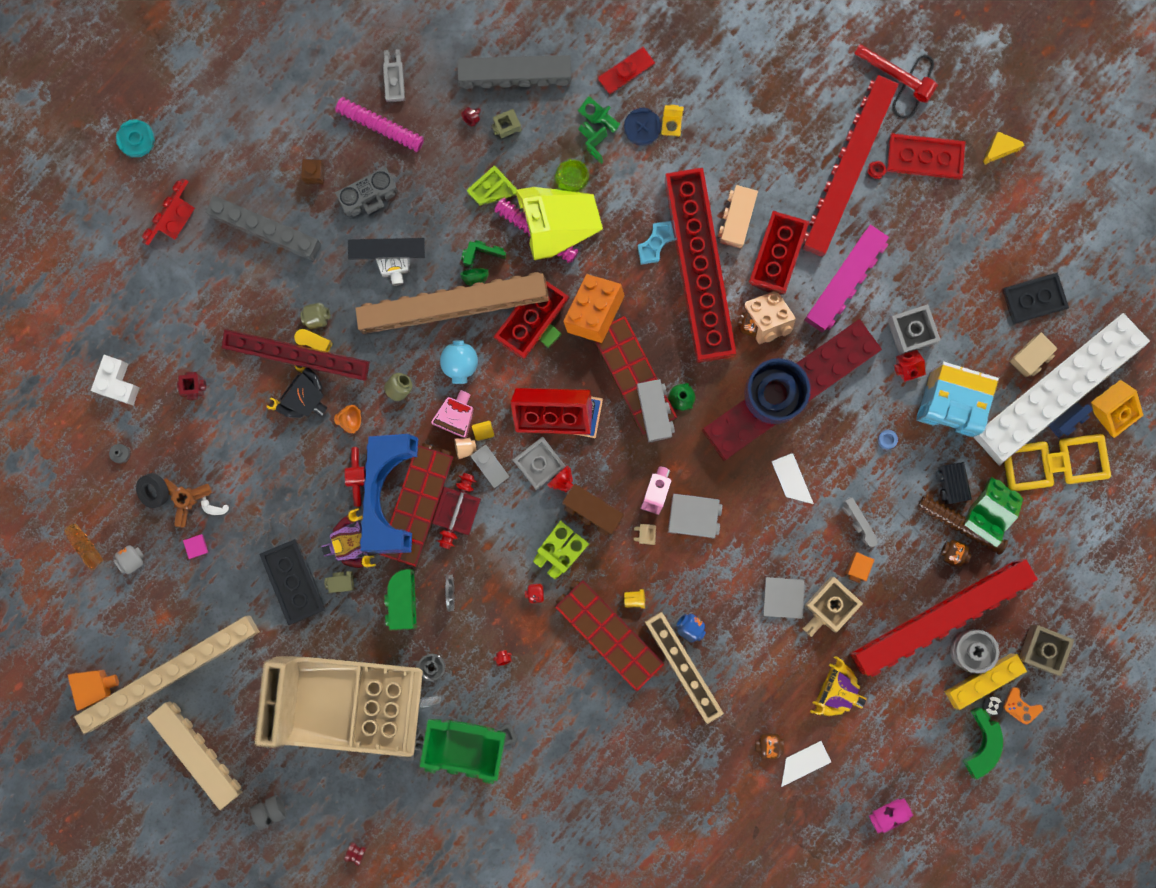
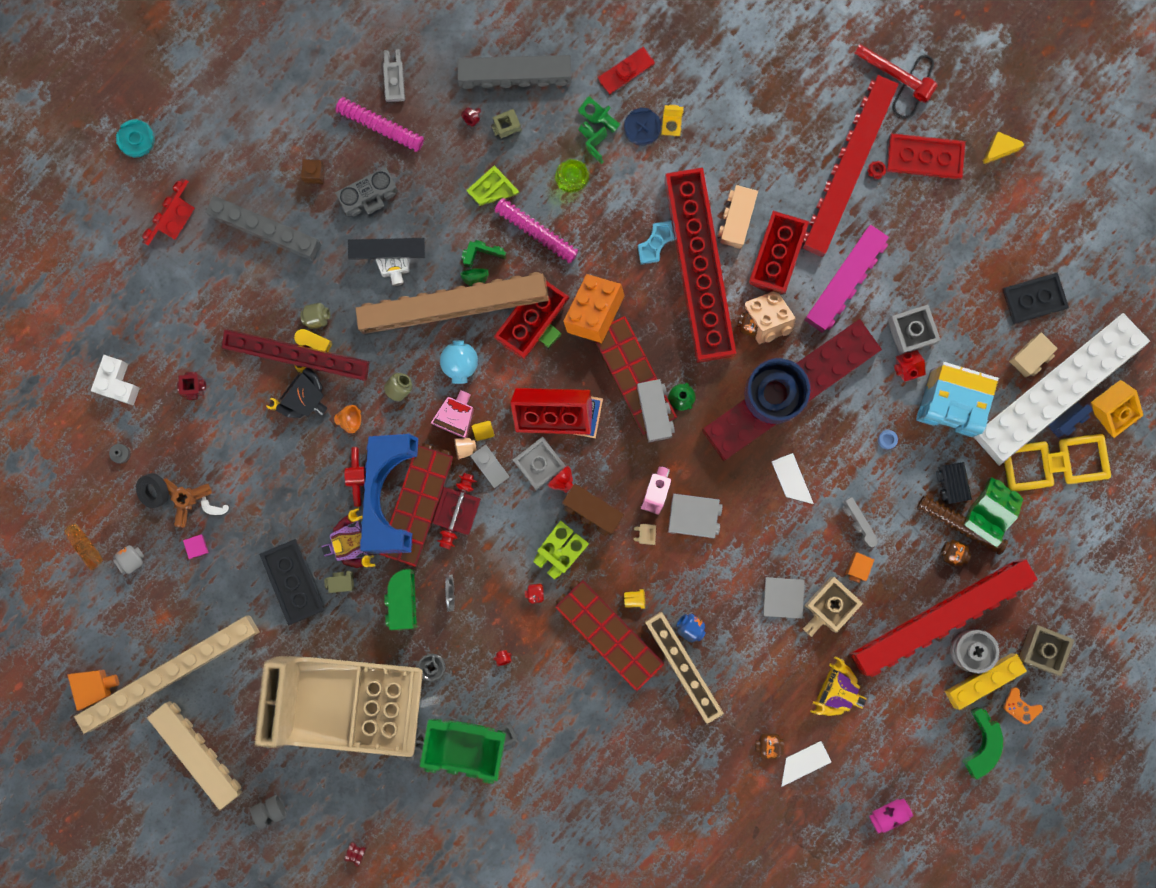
(557, 219): neon yellow wedge -> none
(992, 705): black tile -> none

